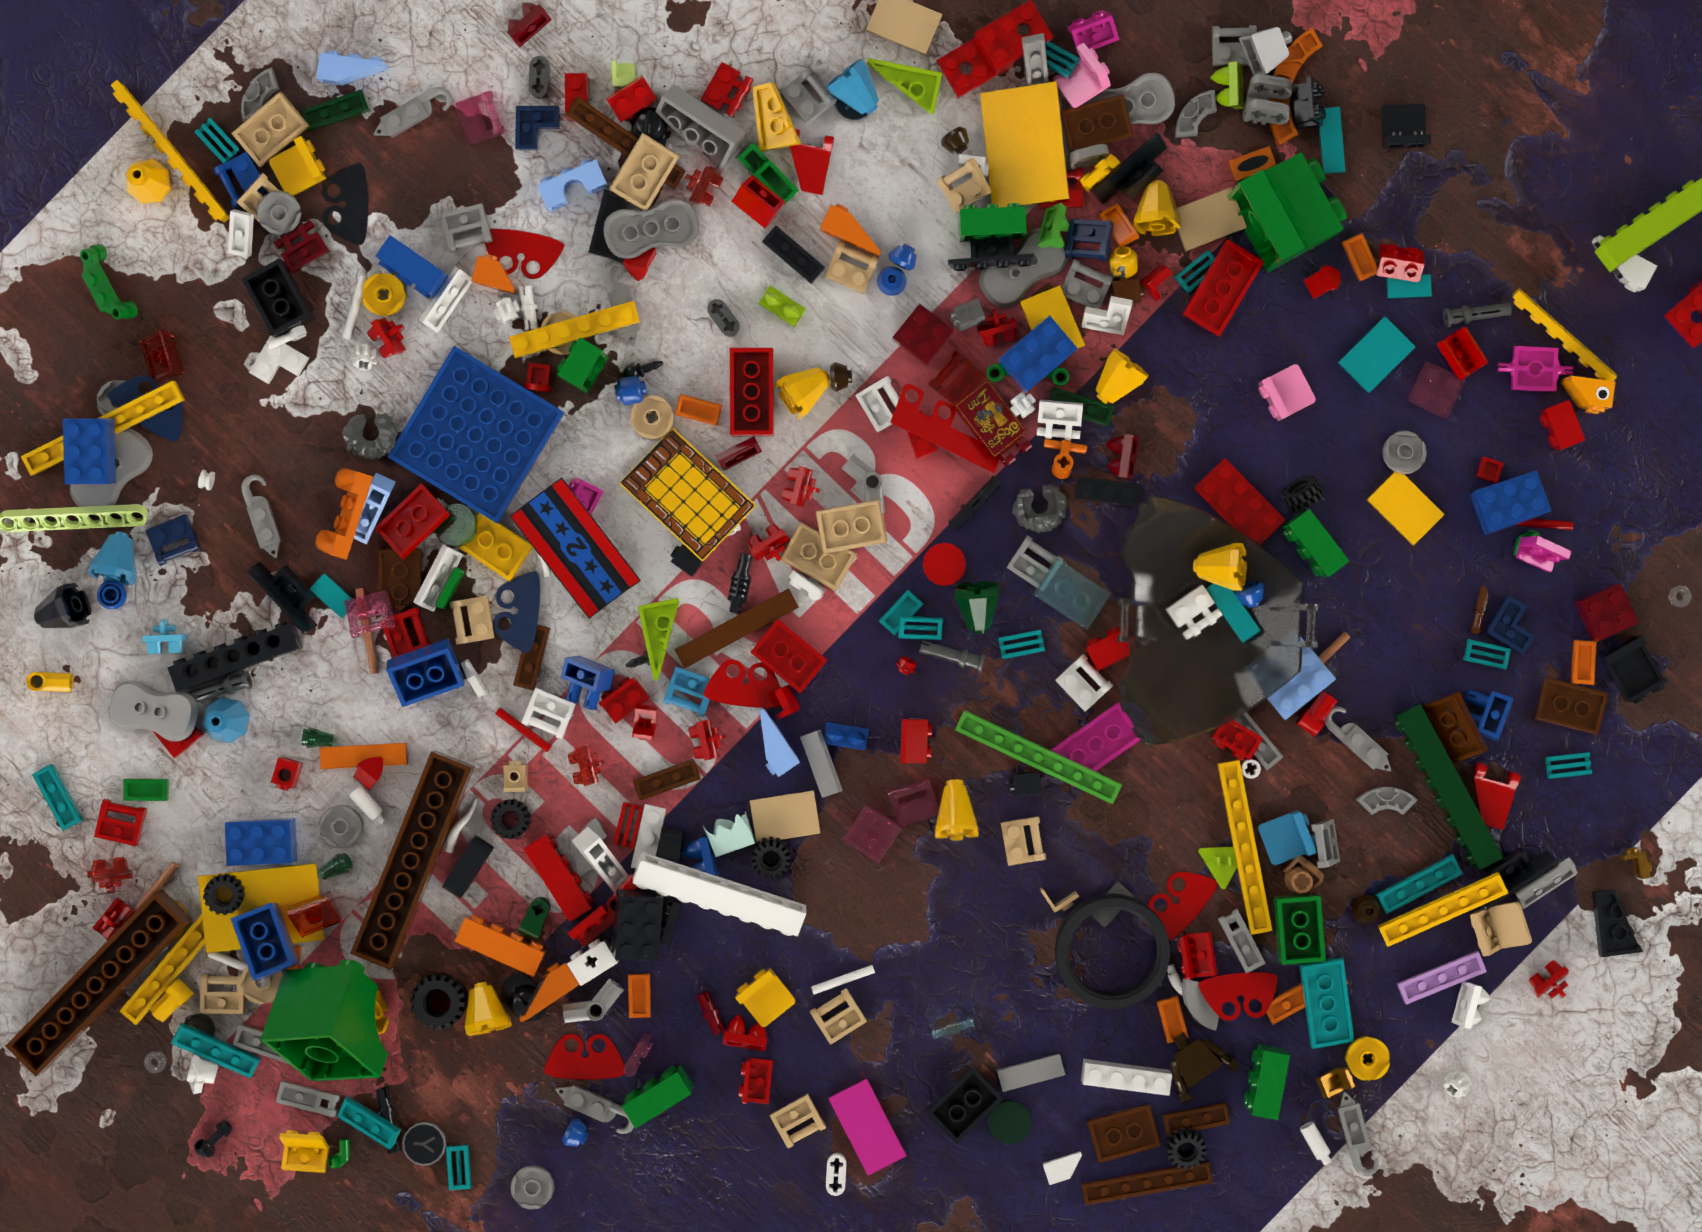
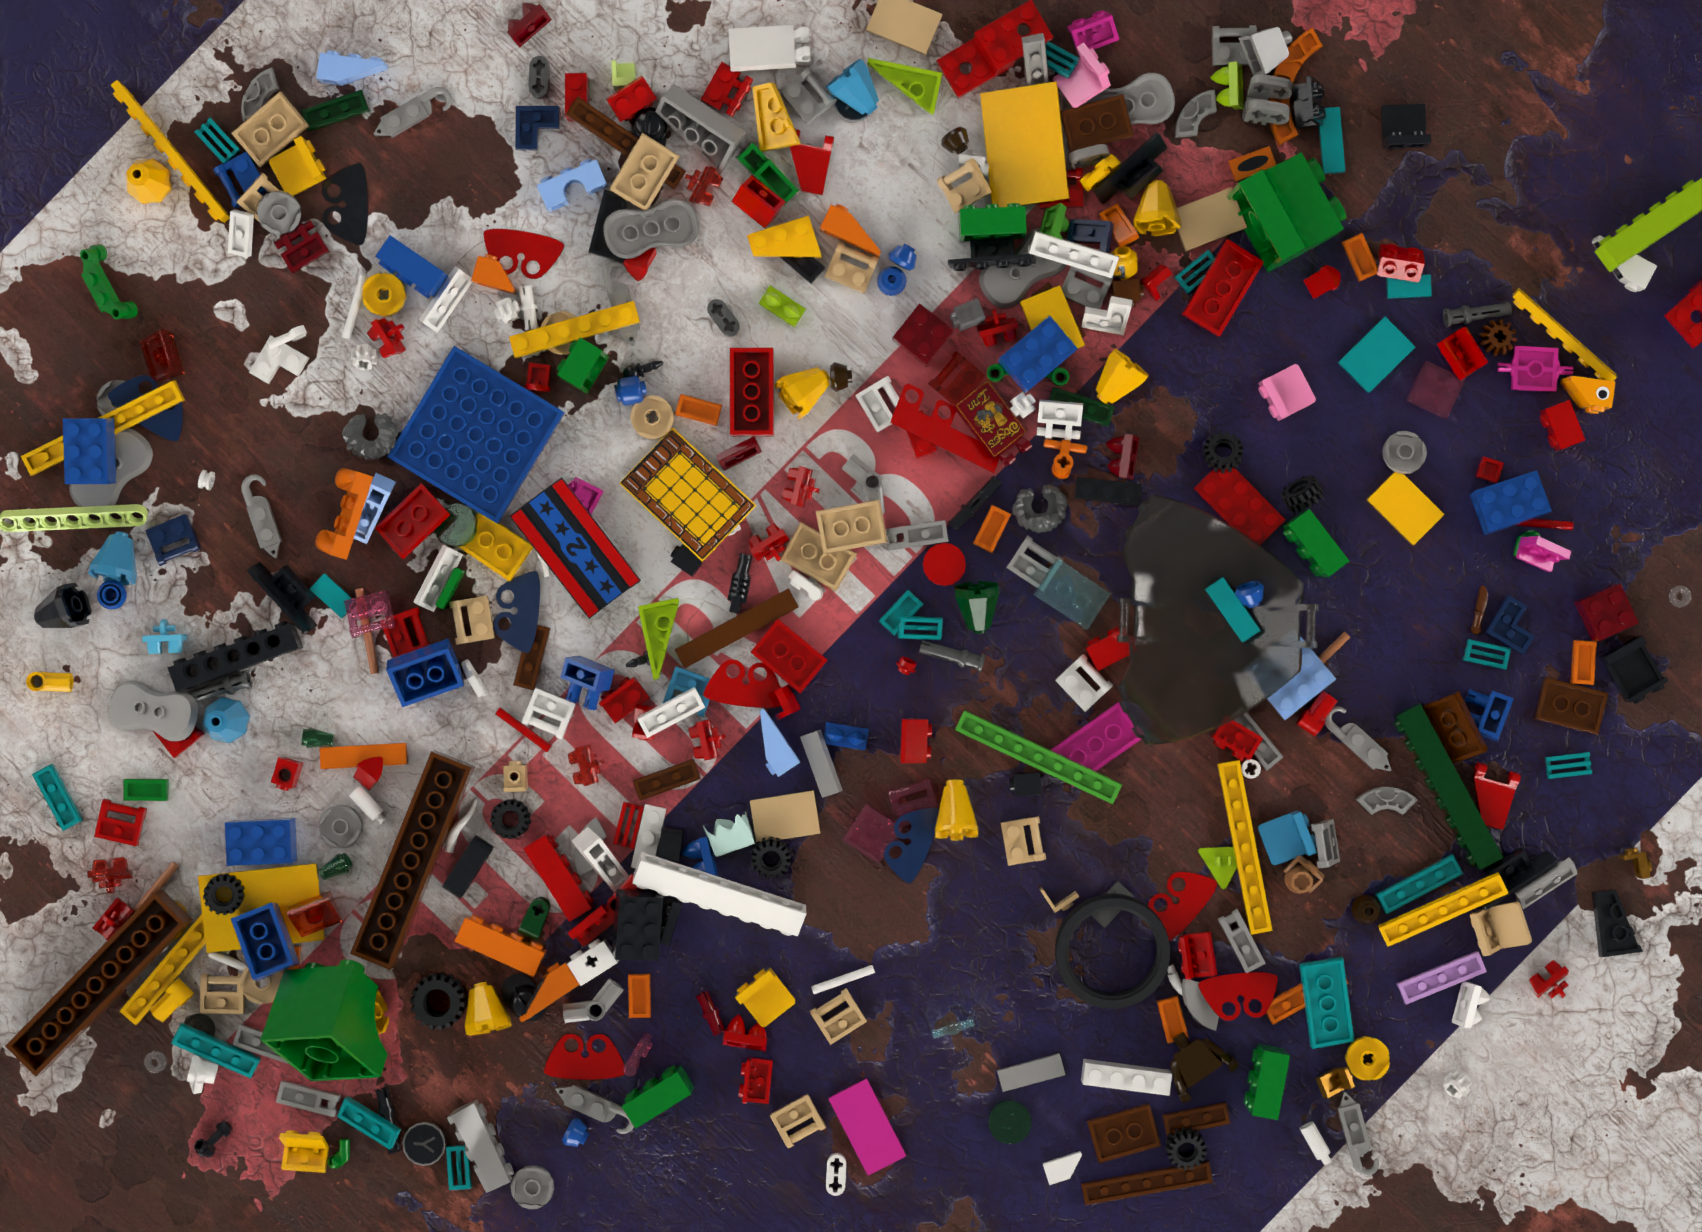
(278, 298): black brick -> none
(400, 576): reddish brown tile -> none
(466, 220): light grey plate -> none
(473, 120): clear pink plate -> none
(481, 1145): none -> light grey wedge
(670, 712): none -> white plate
(767, 47): none -> white tile
(786, 240): none -> yellow wing
(918, 535): none -> light grey plate
(921, 836): none -> dark blue piece
(964, 1103): black brick -> none
(992, 528): none -> orange tile
(1040, 640): teal tile -> none
(1073, 254): none -> white panel
(1189, 607): white plate -> none
(1223, 440): none -> black tyre
(1223, 566): yellow cone -> none
(1299, 928): green brick -> none
(1503, 332): none -> reddish brown gear

